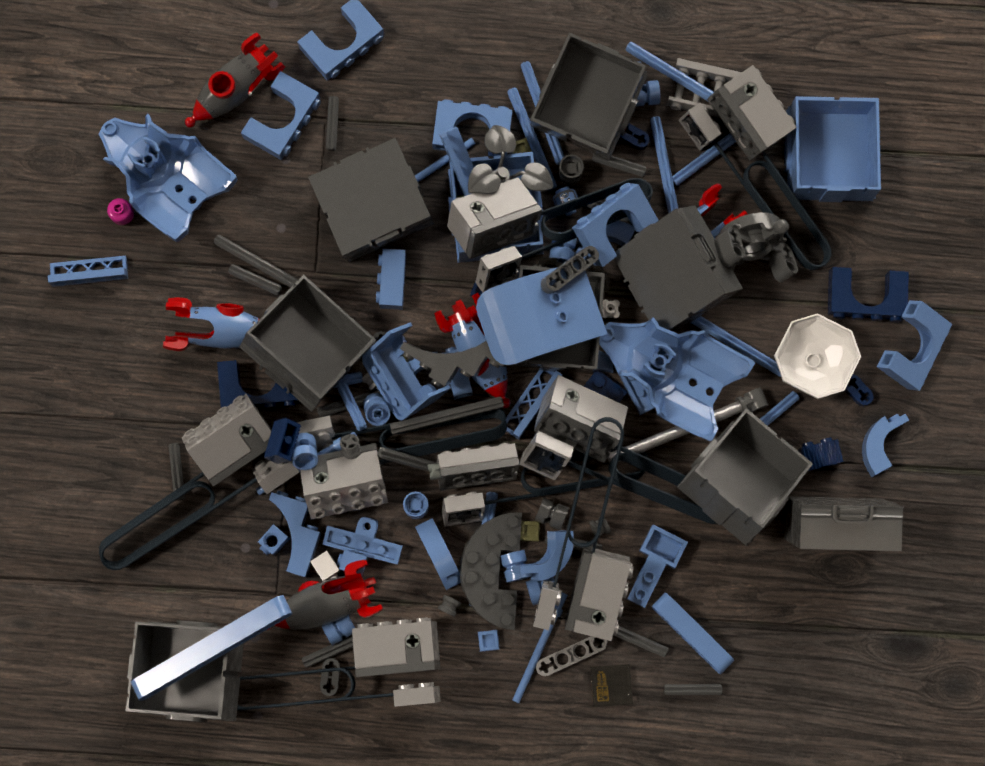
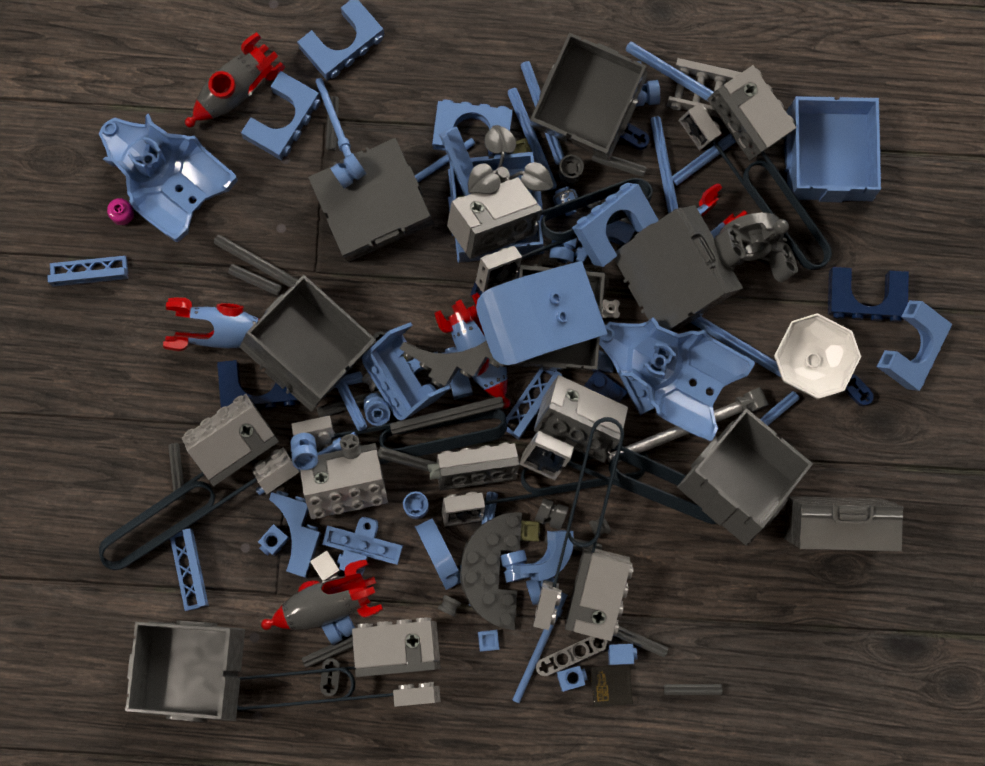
(194, 566): none -> medium blue fence
(211, 647): beam -> none
(282, 441): dark blue brick -> none
(343, 142): none -> medium blue bar
(348, 171): none -> medium blue wheel
(391, 279): medium blue brick -> none
(562, 678): none -> medium blue brick
(570, 270): dark grey beam -> none
(622, 654): none -> medium blue brick
(661, 550): medium blue plate -> none
(692, 633): medium blue beam -> none
(822, 454): dark blue brick -> none
(873, 443): medium blue arch -> none

